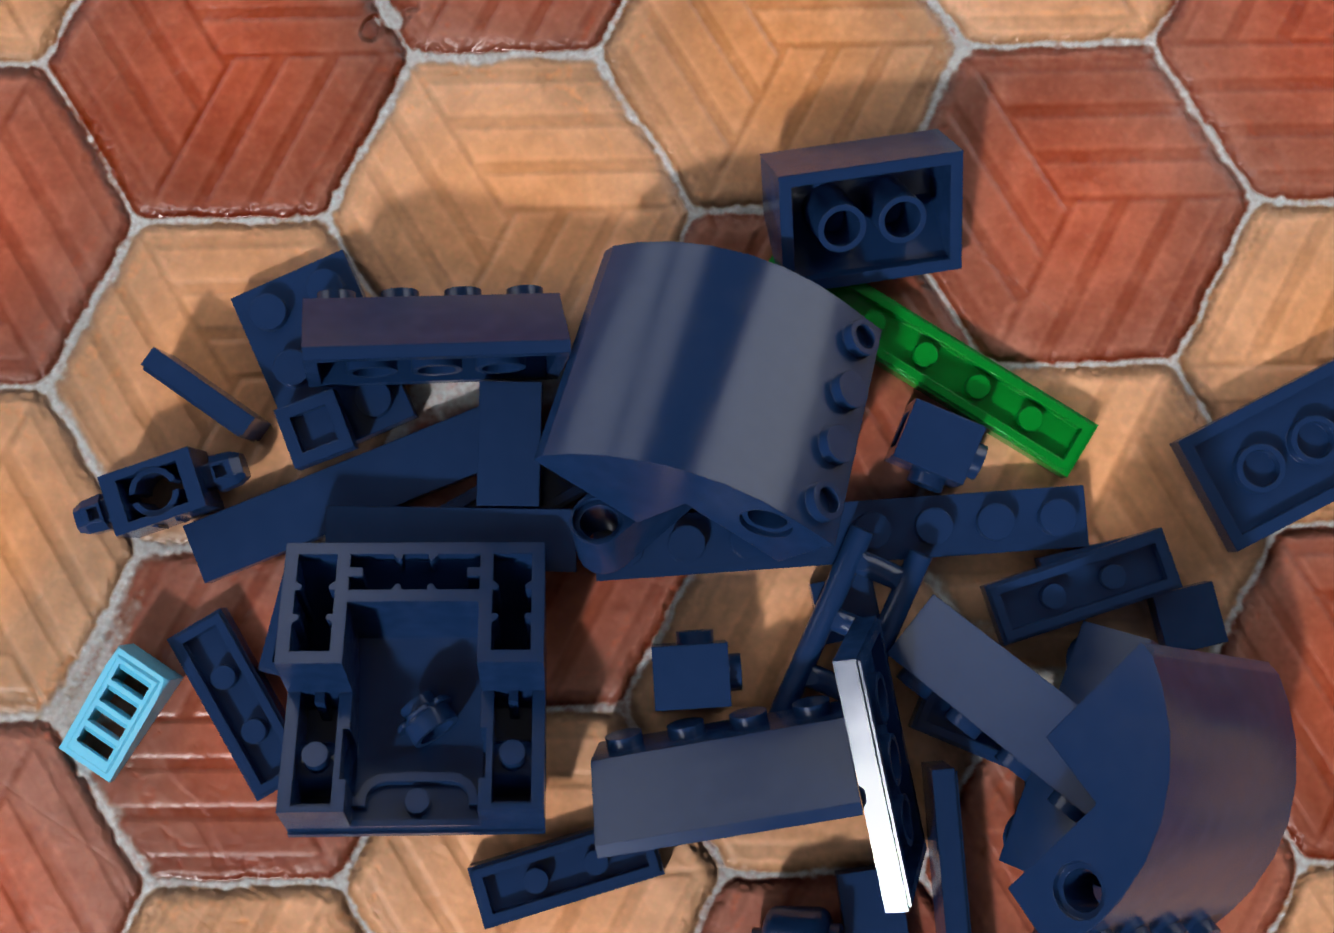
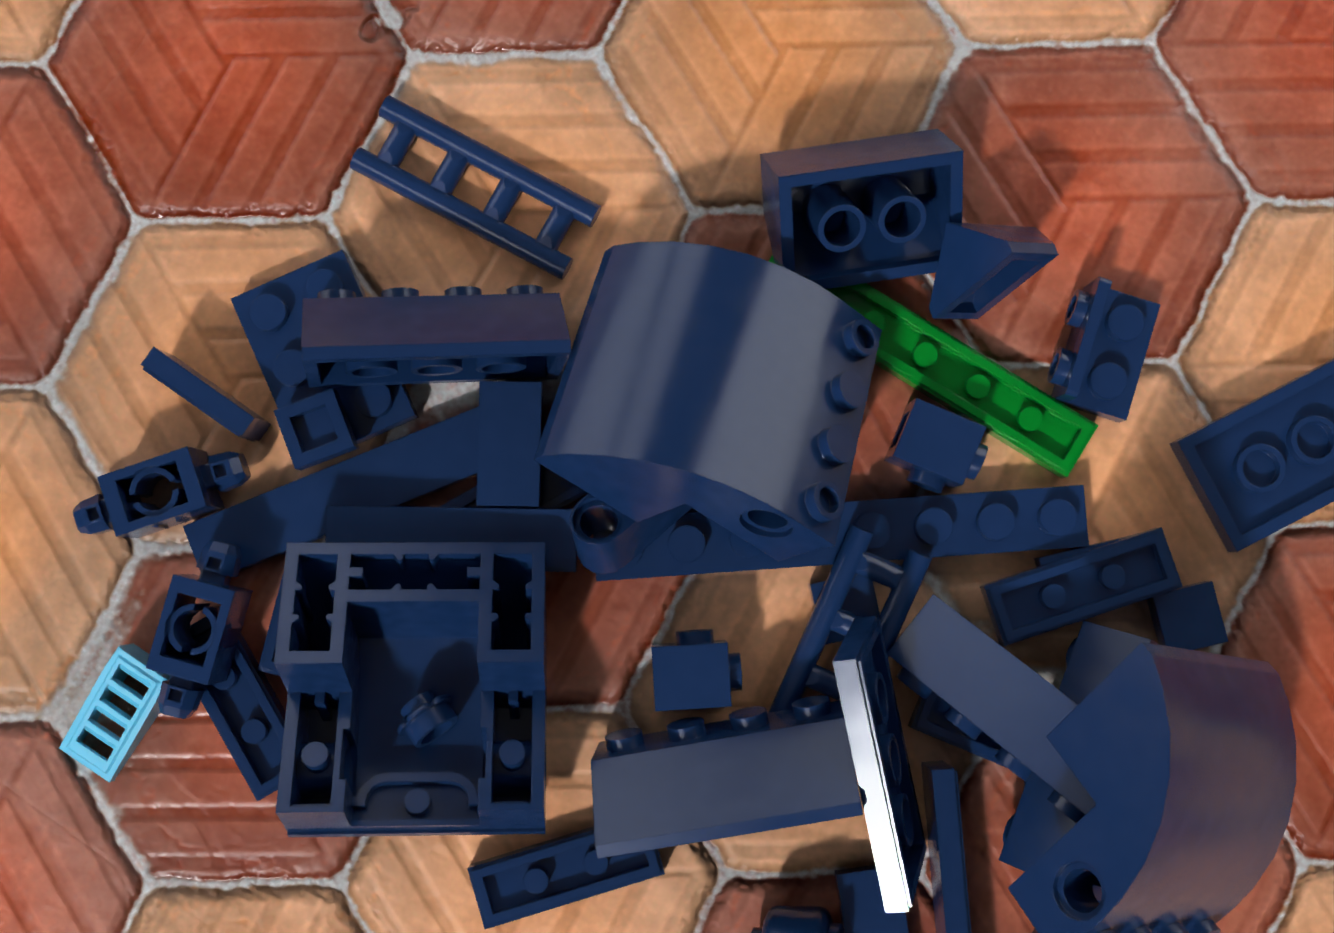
(181, 693): none -> dark blue piece
(438, 193): none -> dark blue bar
(984, 266): none -> dark blue slope
(1103, 350): none -> dark blue bracket

